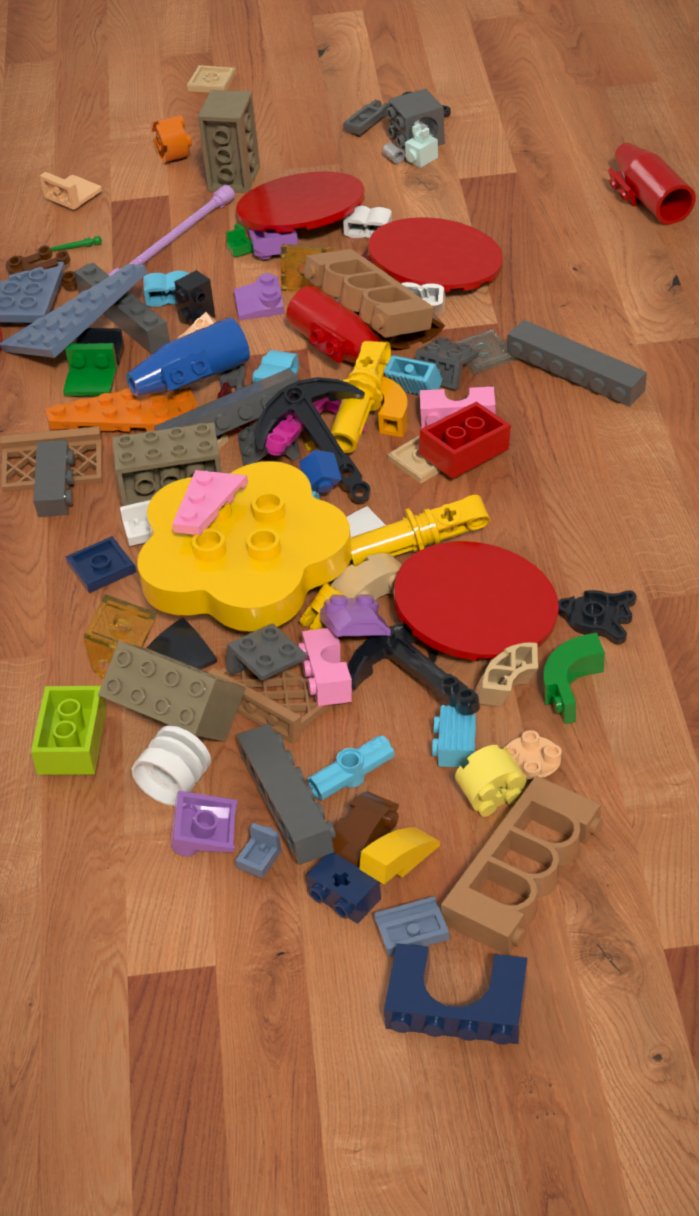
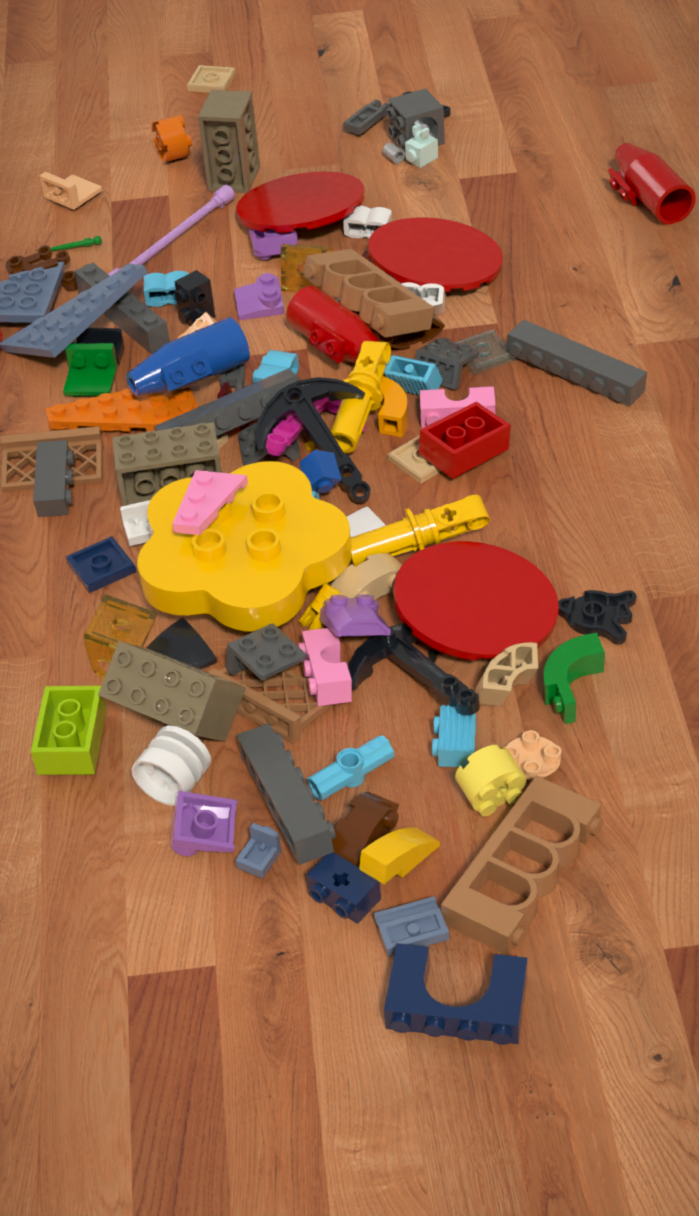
(237, 242): green slope -> none

